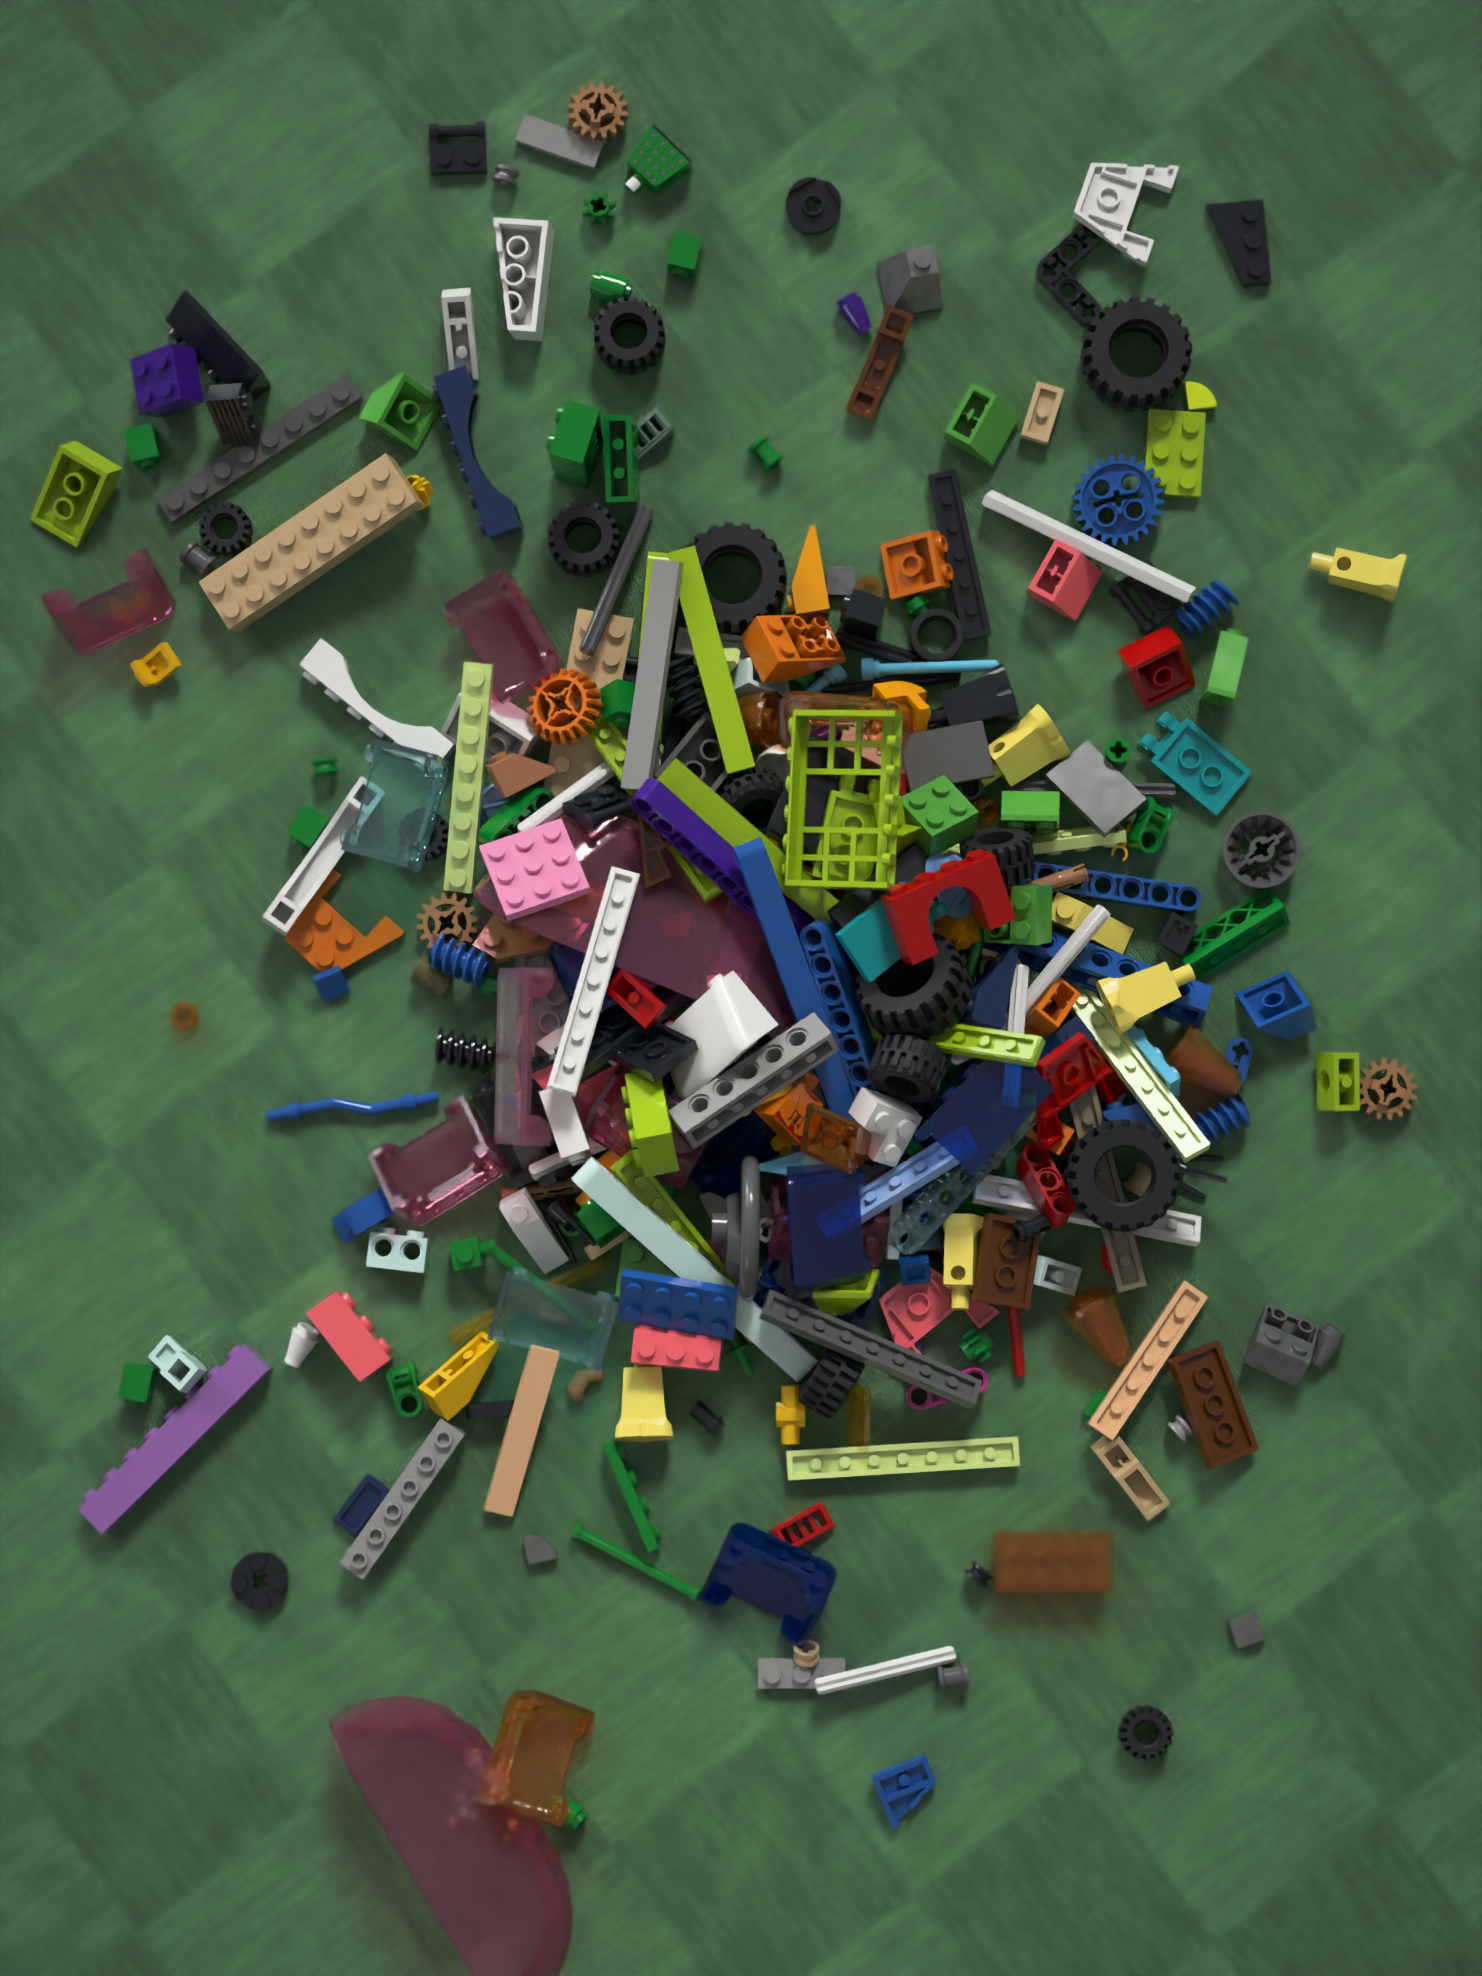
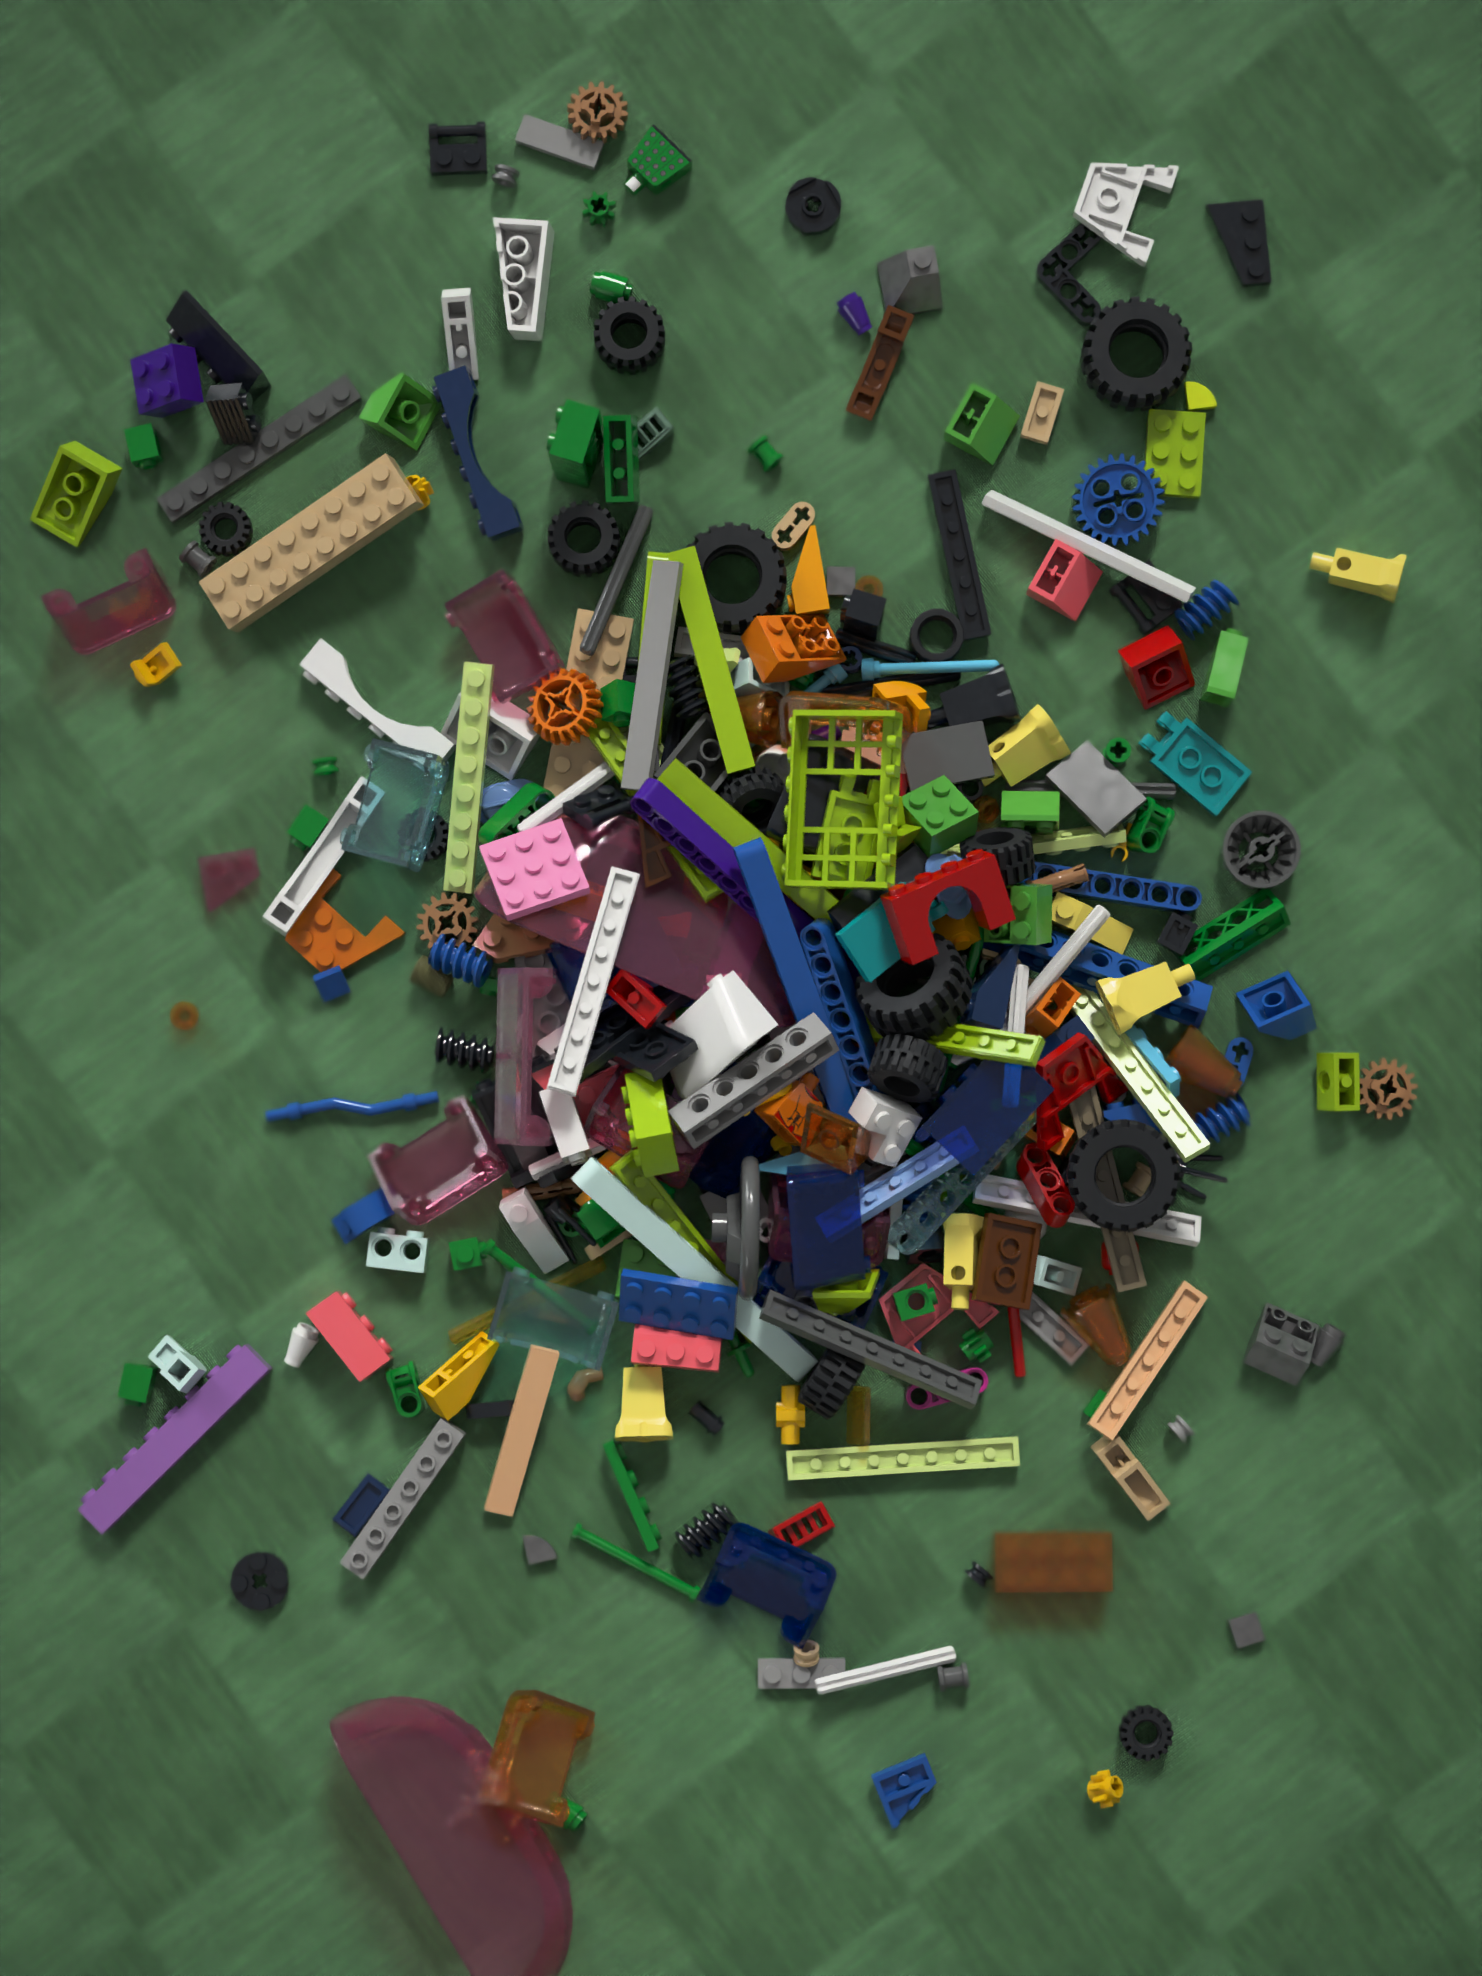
(227, 874): none -> clear pink wing
(515, 772): nougat slope -> none
(684, 255): green brick -> none
(706, 1530): none -> black piece
(788, 521): none -> tan beam
(848, 650): none -> dark blue bush
(901, 1301): none -> green brick
(914, 1269): blue tile -> none
(916, 564): orange plate -> none
(917, 605): green plate -> none
(1025, 1229): black pin -> none
(1053, 1330): none -> light grey tile
(1105, 1789): none -> yellow gear
(1212, 1404): reddish brown plate -> none

